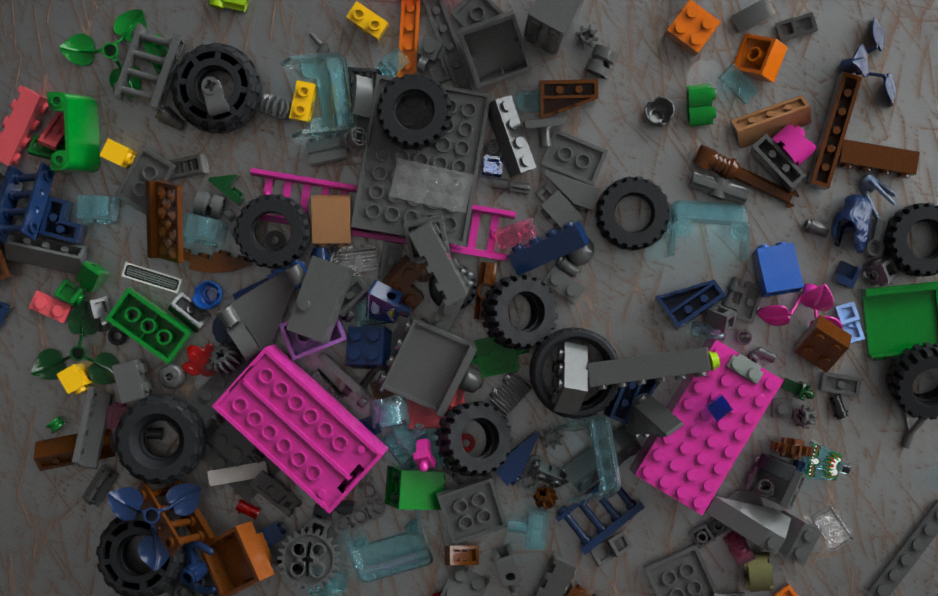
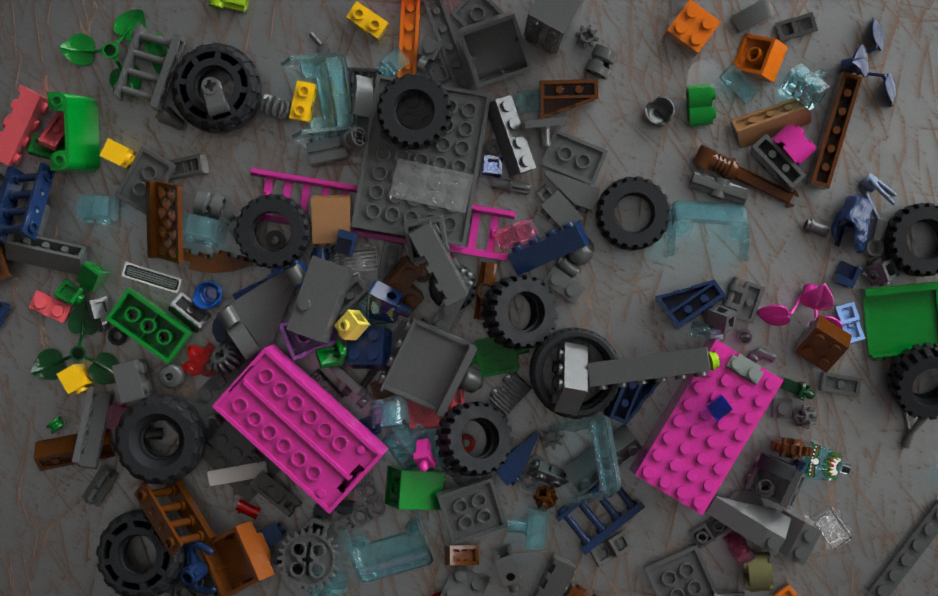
(57, 223): dark blue brick -> none
(128, 500): dark blue plant -> none
(225, 183): dark green slope -> none
(331, 355): none -> green bracket
(346, 242): none -> dark blue panel
(351, 325): none -> light yellow brick
(650, 417): dark grey wedge -> none
(777, 269): blue brick -> none
(806, 85): none -> clear light blue brick
(838, 407): black pin -> none
(879, 158): reddish brown brick -> none

